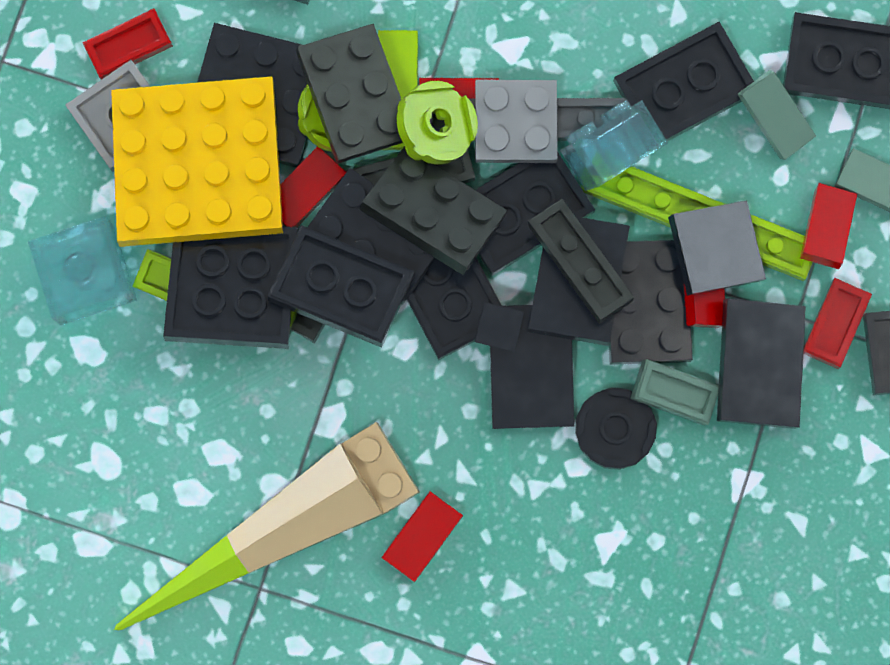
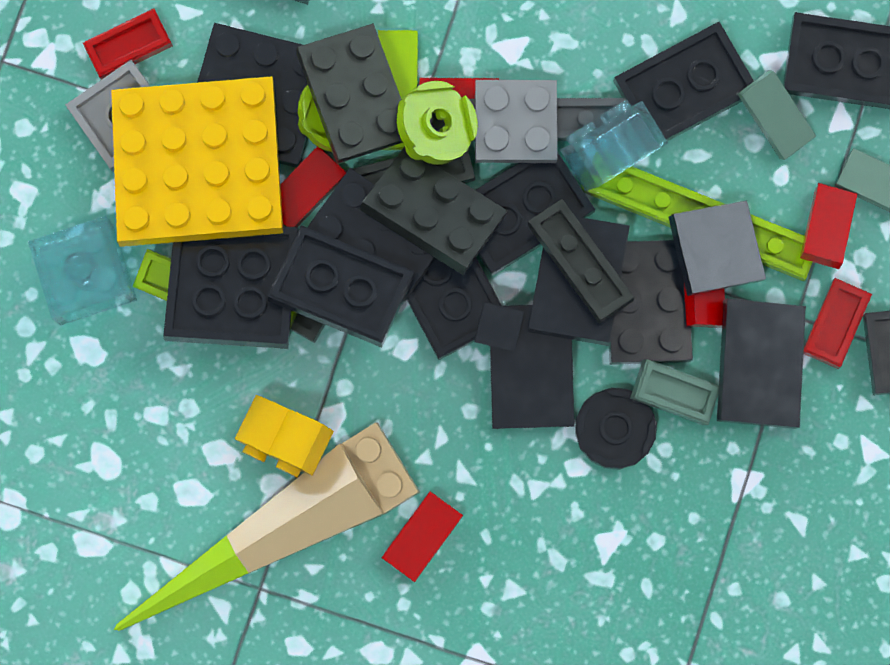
(283, 435): none -> yellow brick

